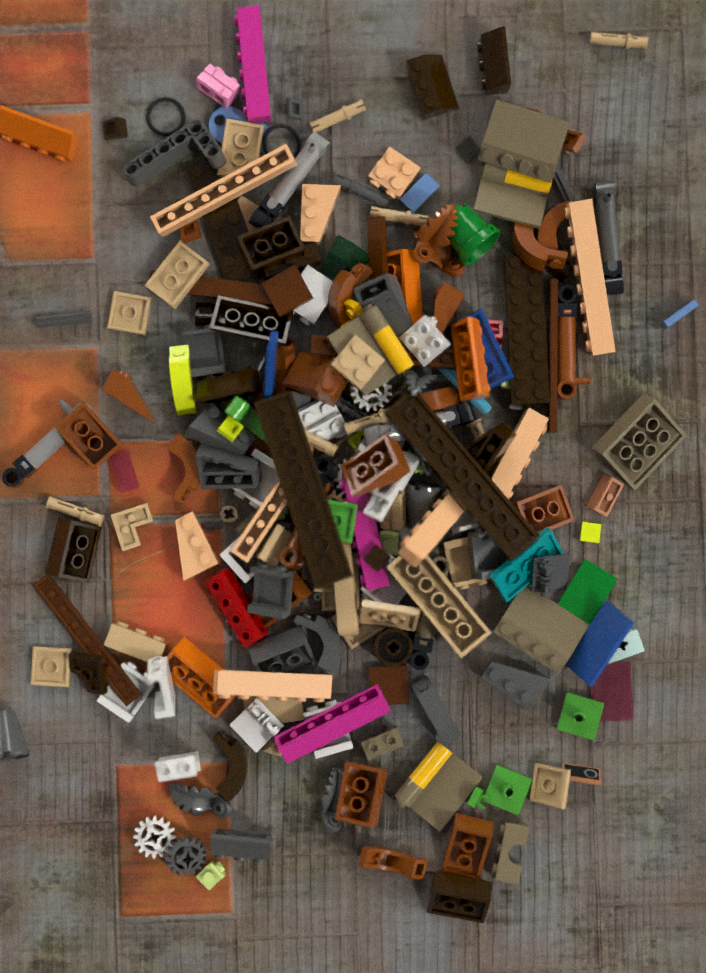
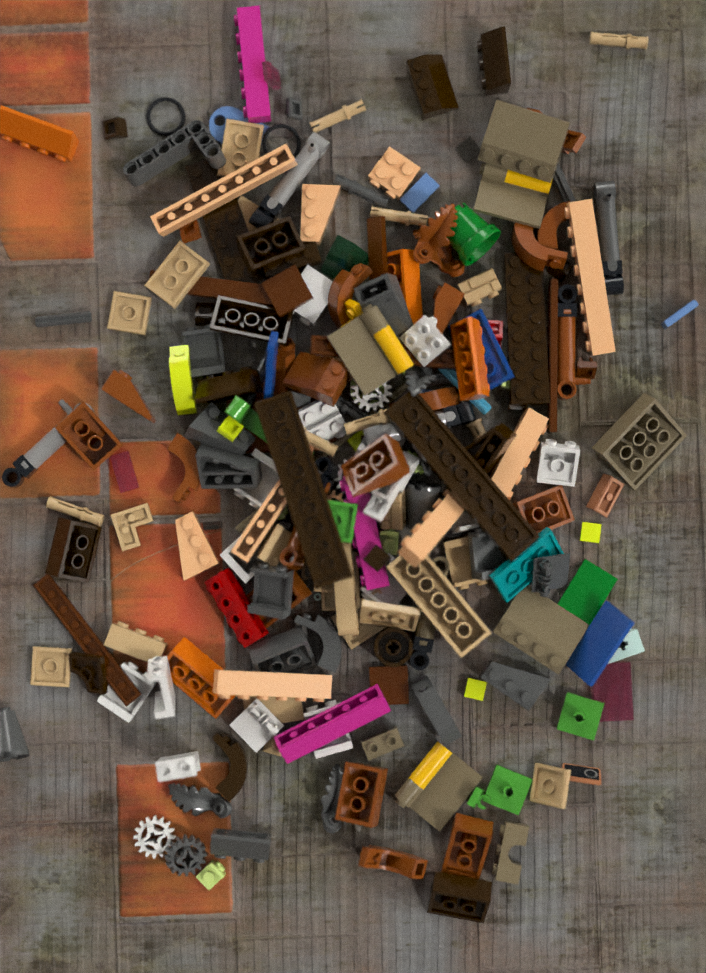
(218, 85): bright pink brick -> none
(228, 508): dark tan bush -> none
(271, 75): none -> clear pink tile
(357, 362): tan plate -> none
(475, 689): none -> neon yellow tile
(480, 287): none -> tan brick
(558, 463): none -> white plate
(586, 368): none -> reddish brown tile

